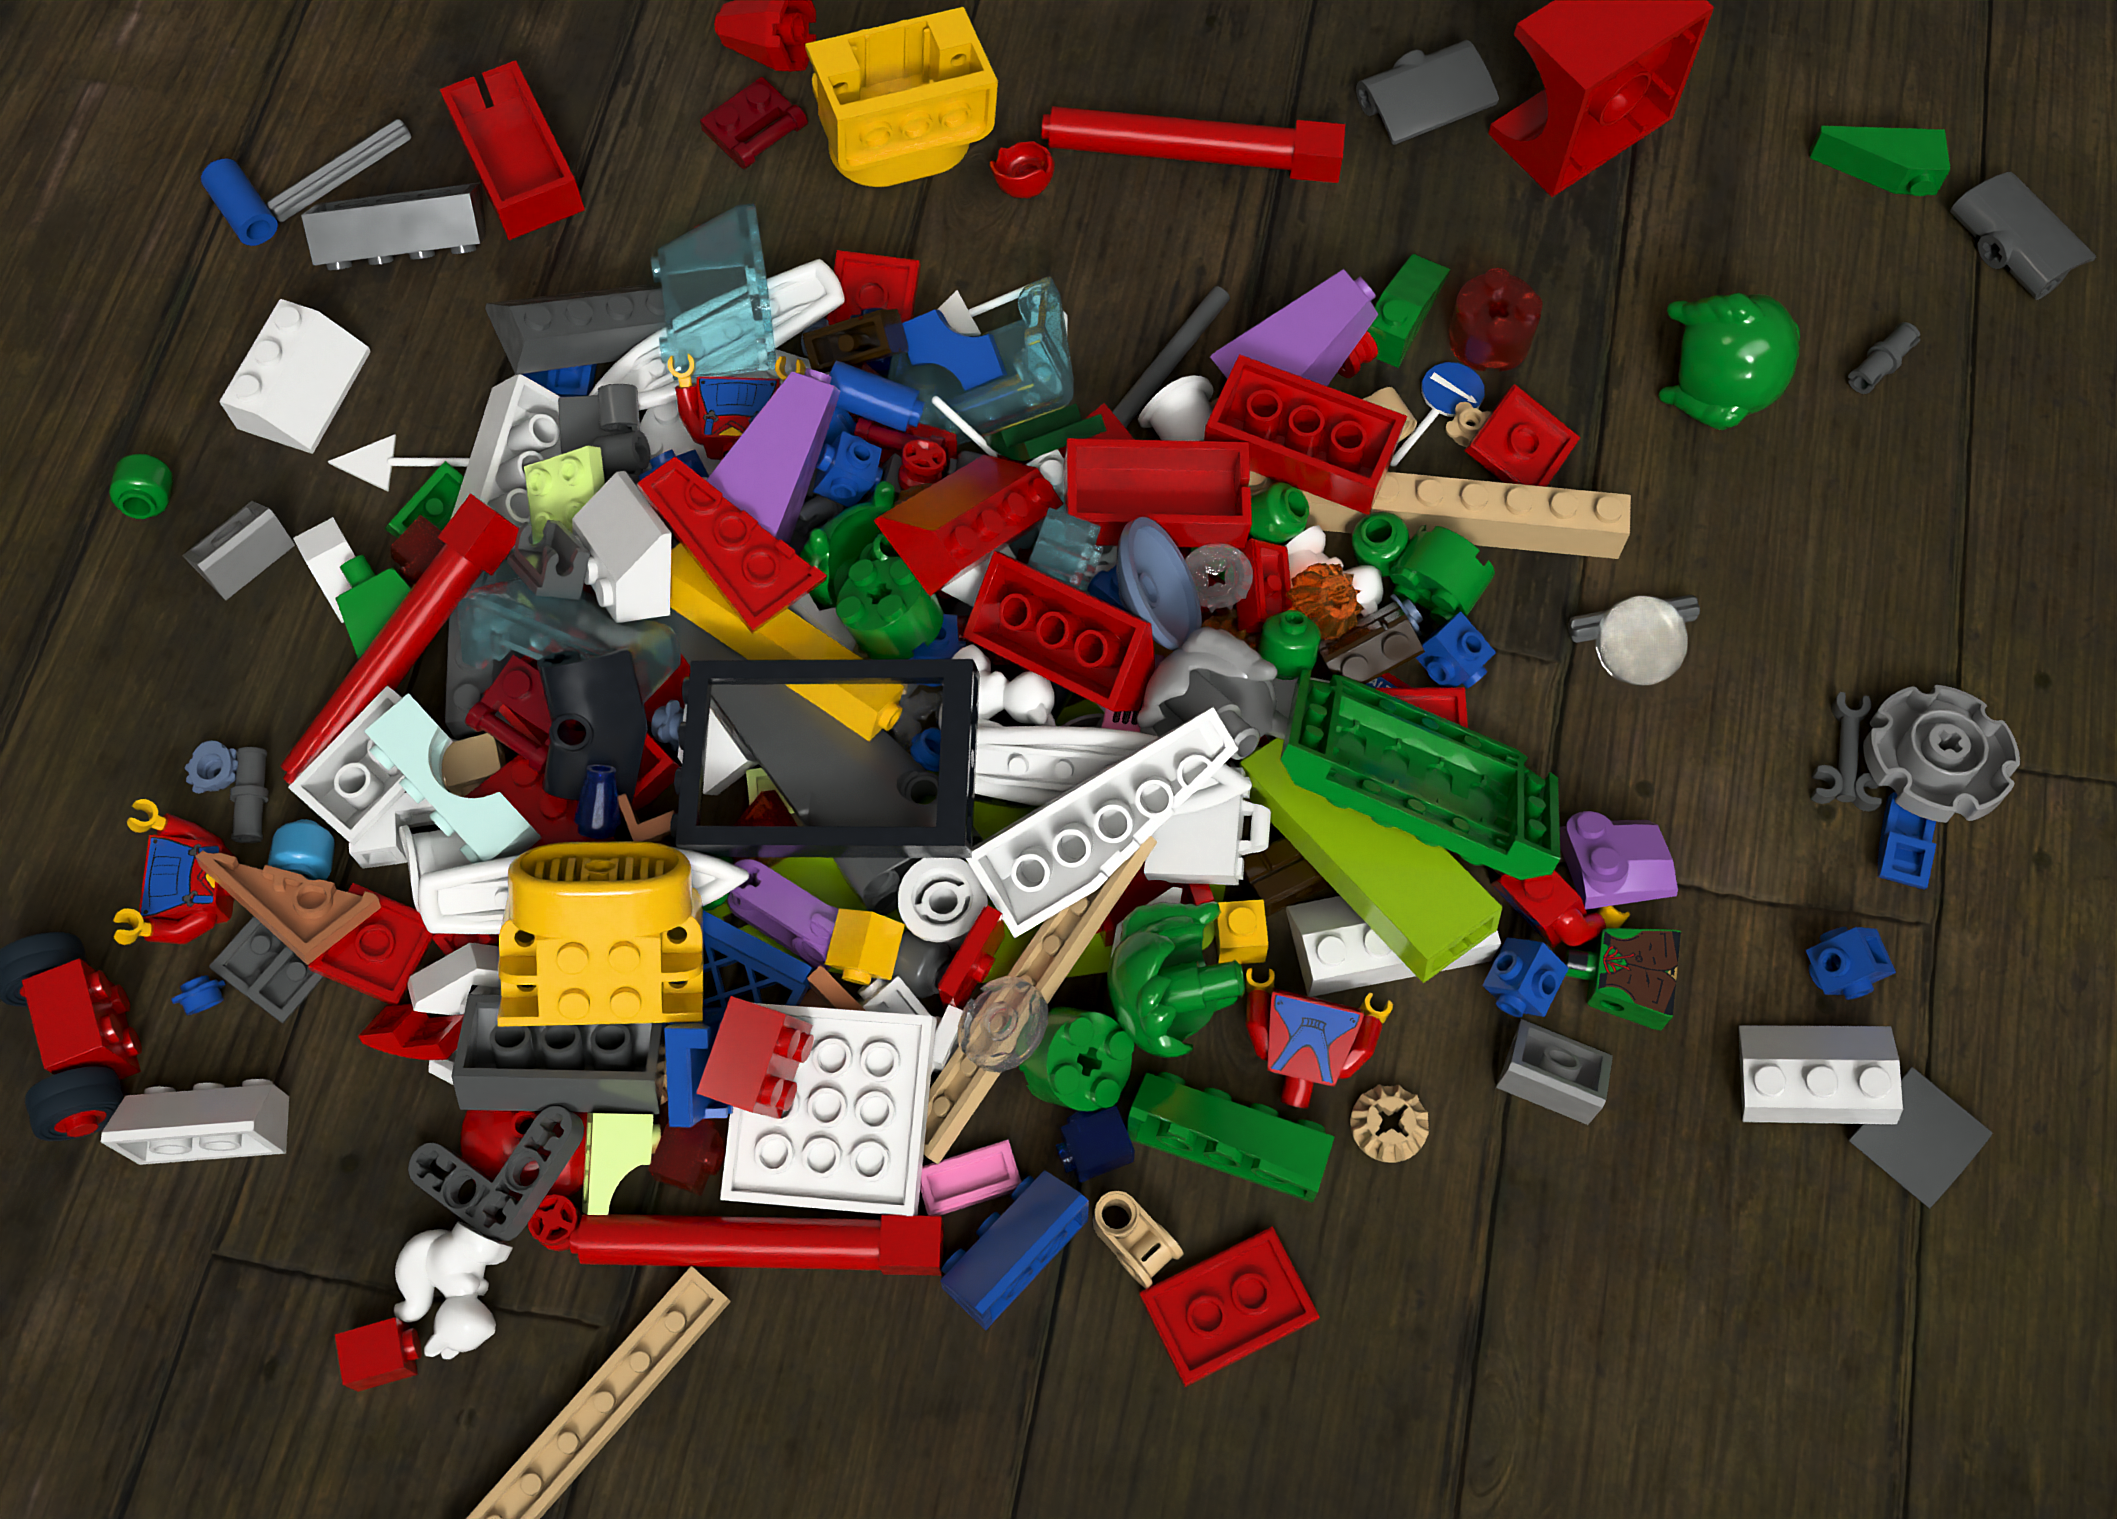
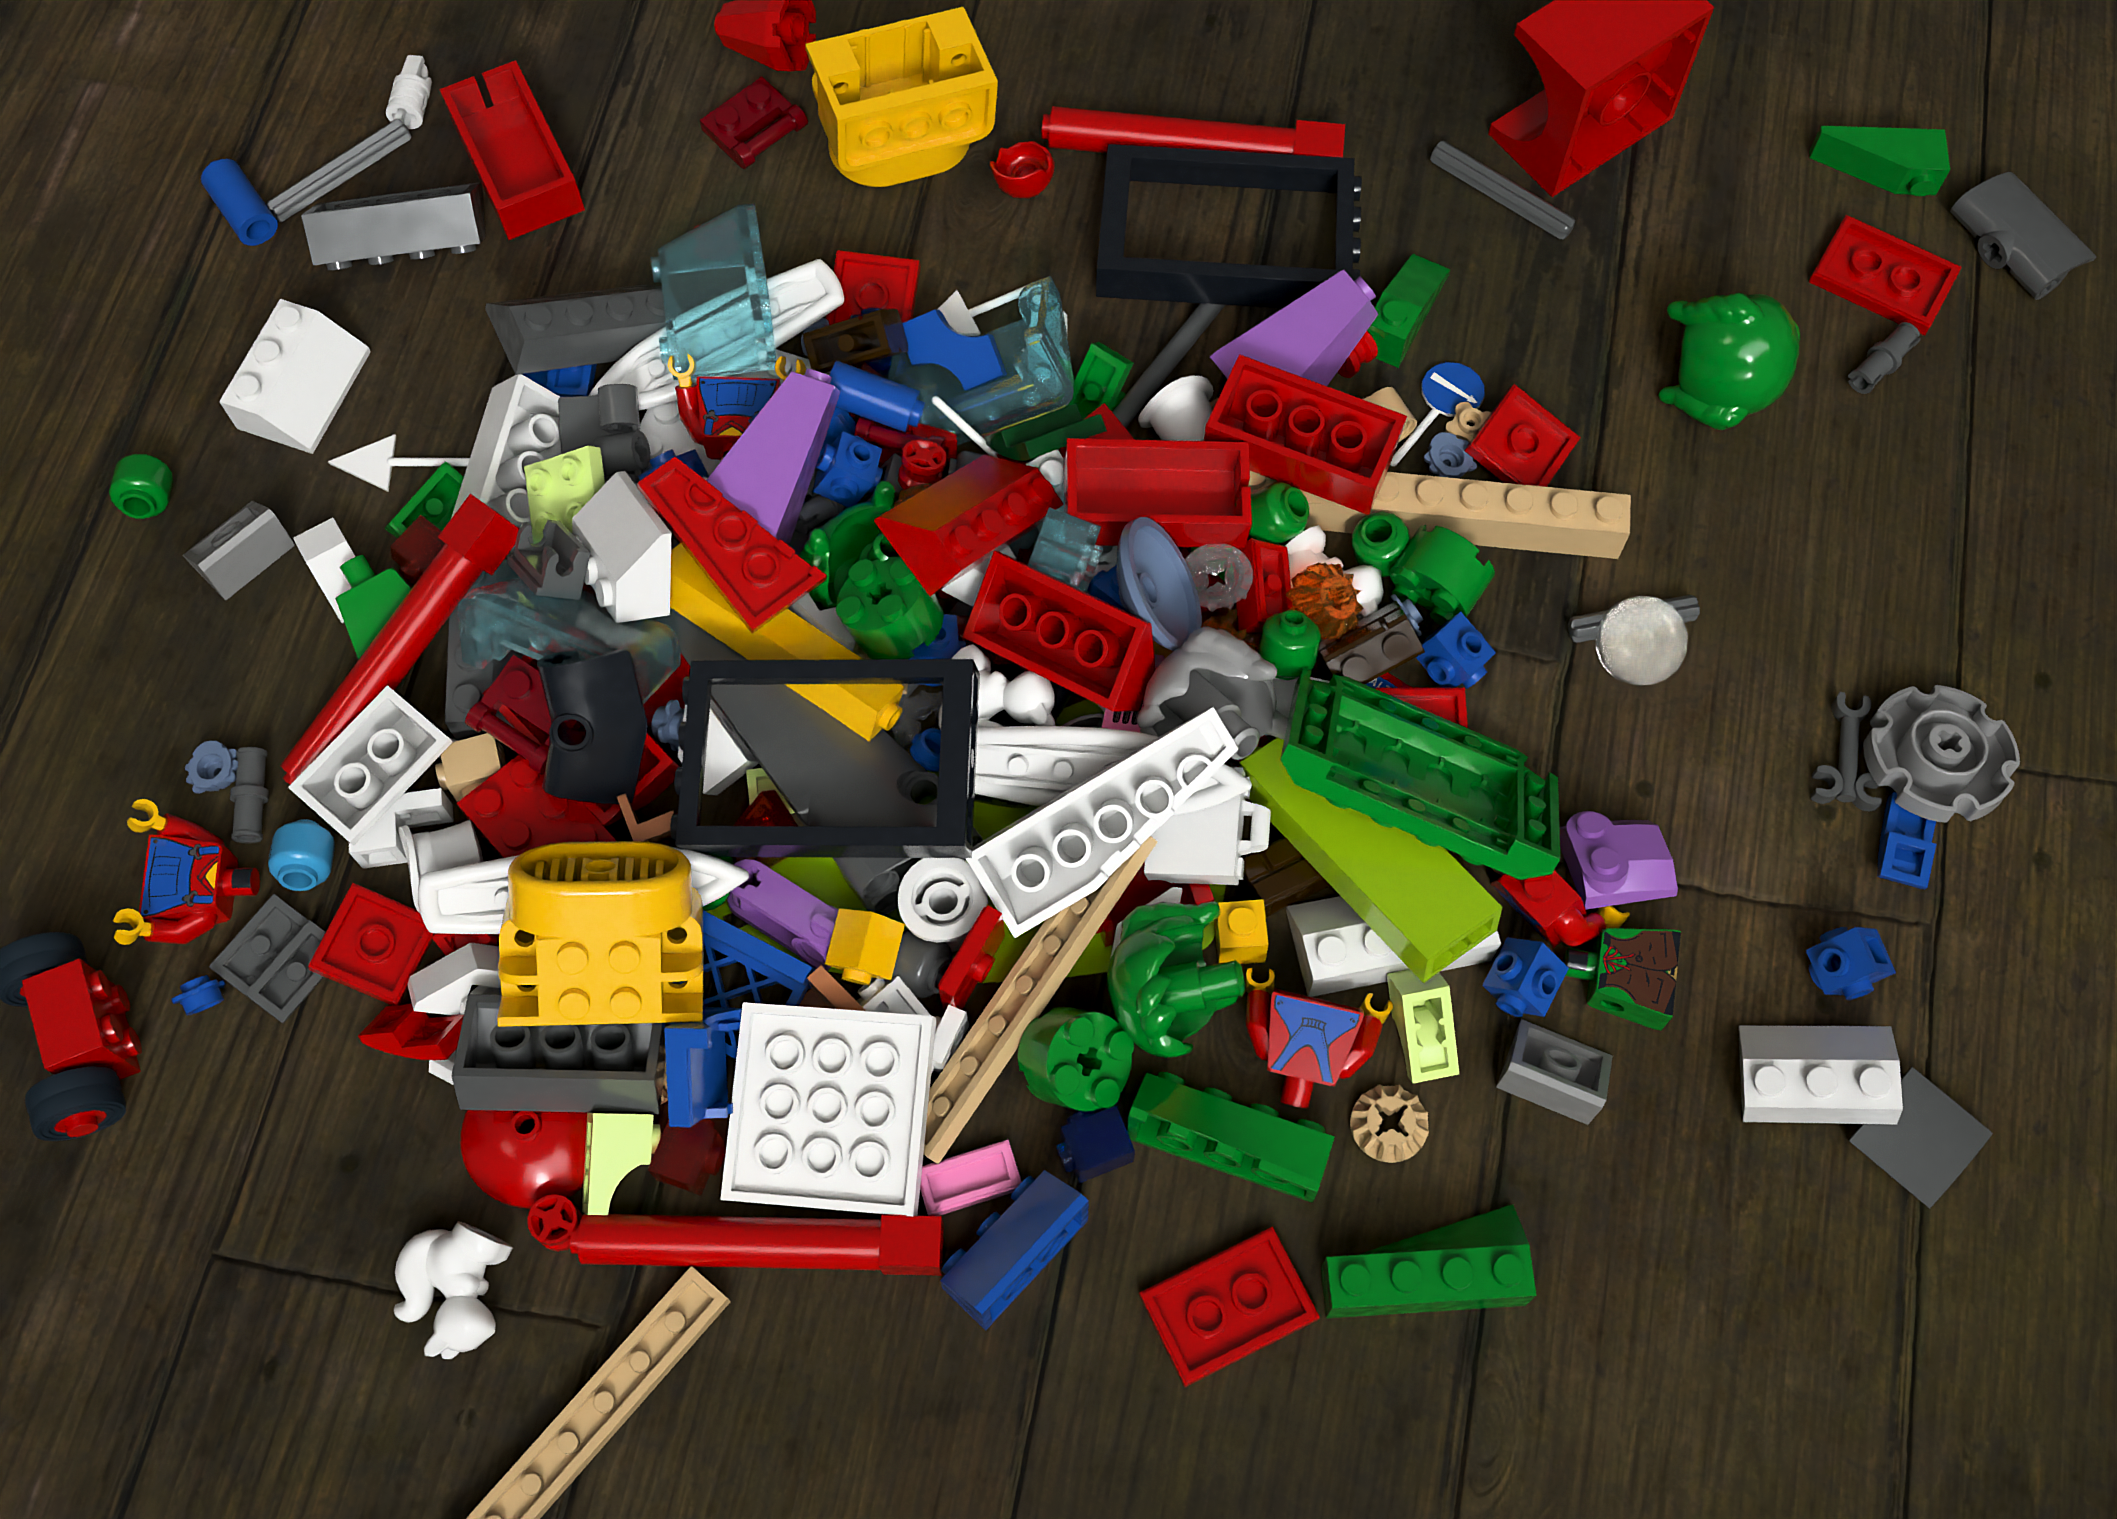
(200, 1123): white slope -> none
(297, 910): nougat wing -> none
(377, 1354): red brick -> none
(410, 93): none -> white hinge
(416, 746): light aqua arch -> none
(493, 1194): dark grey beam -> none
(598, 803): clear blue cone -> none
(756, 1059): red brick -> none
(1003, 1024): clear tile -> none
(1100, 379): none -> green slope
(1136, 1239): tan piece -> none
(1214, 281): none -> black window
(1424, 1025): none -> yellowish green arch
(1428, 90): dark grey panel -> none
(1446, 1269): none -> green wedge
(1449, 450): none -> sand blue animal
(1494, 321): clear red brick -> none
(1502, 190): none -> dark grey axle
(1885, 274): none -> red tile

